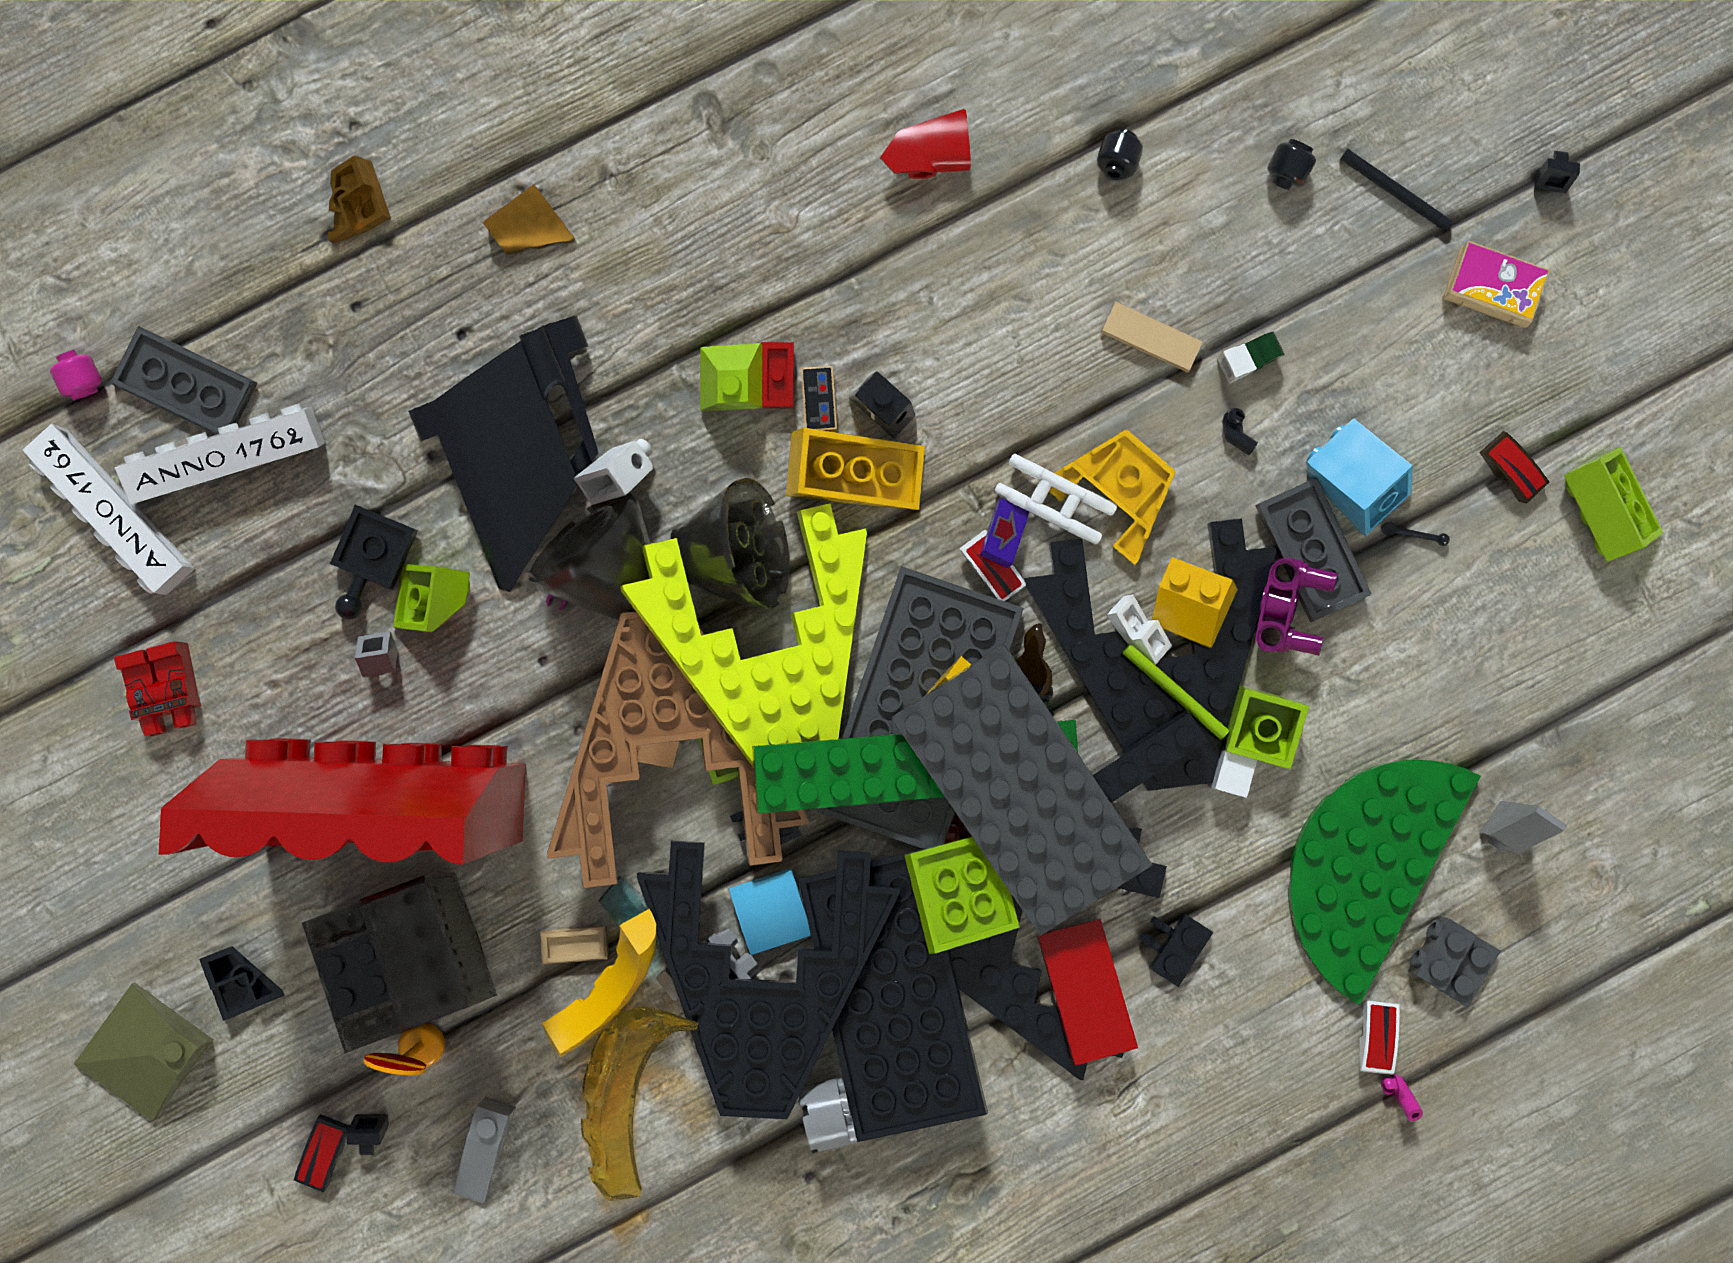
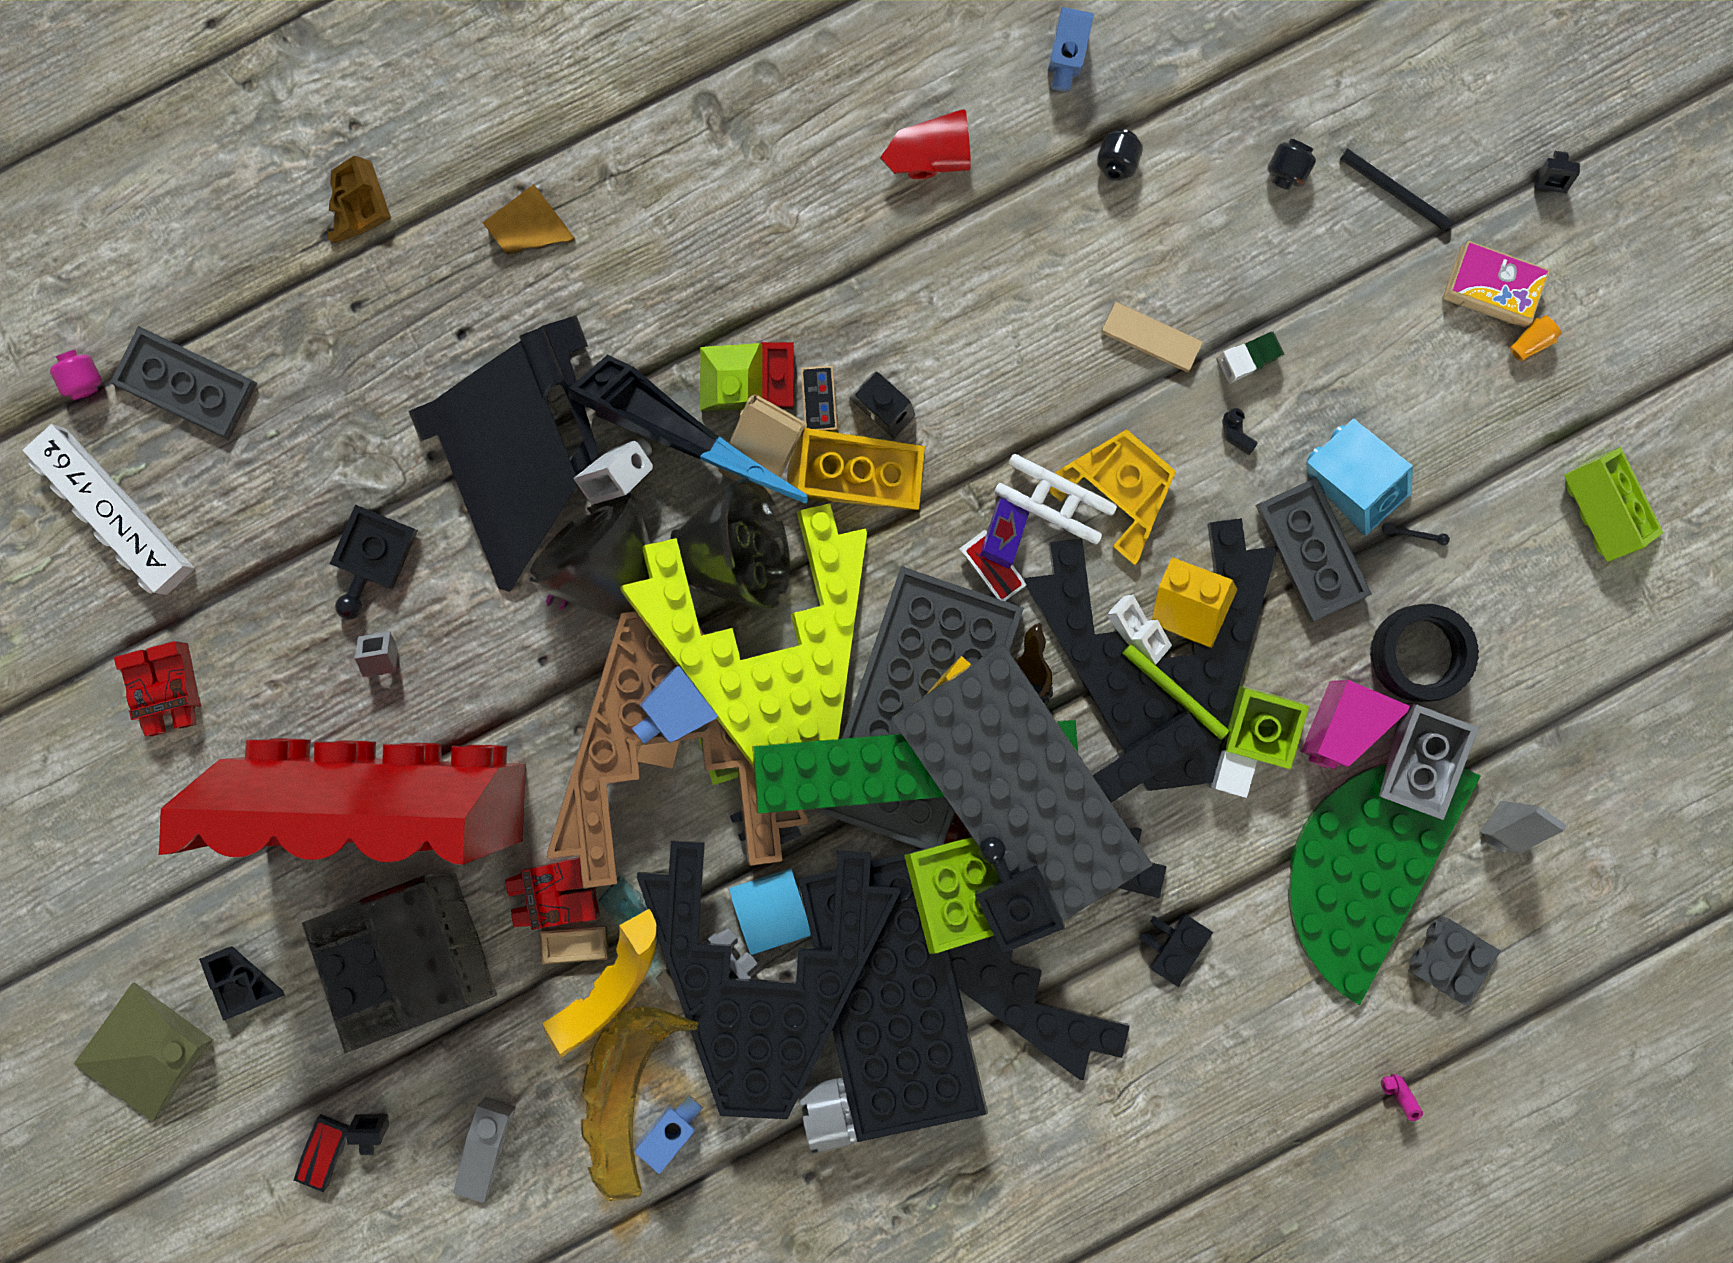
(219, 455): white brick -> none
(417, 1050): light orange piece -> none
(429, 596): lime slope -> none
(545, 899): none -> red hips
(635, 403): none -> black plate
(657, 1145): none -> medium blue torso
(673, 709): none -> medium blue torso
(765, 436): none -> tan piece
(1017, 904): none -> black plate
(1070, 37): none -> medium blue torso
(1087, 992): red tile -> none
(1280, 605): magenta piece -> none
(1349, 723): none -> dark pink slope
(1380, 1037): slope -> none
(1427, 760): none -> light grey slope
(1462, 645): none -> black tyre
(1515, 466): slope -> none
(1536, 337): none -> light orange cone

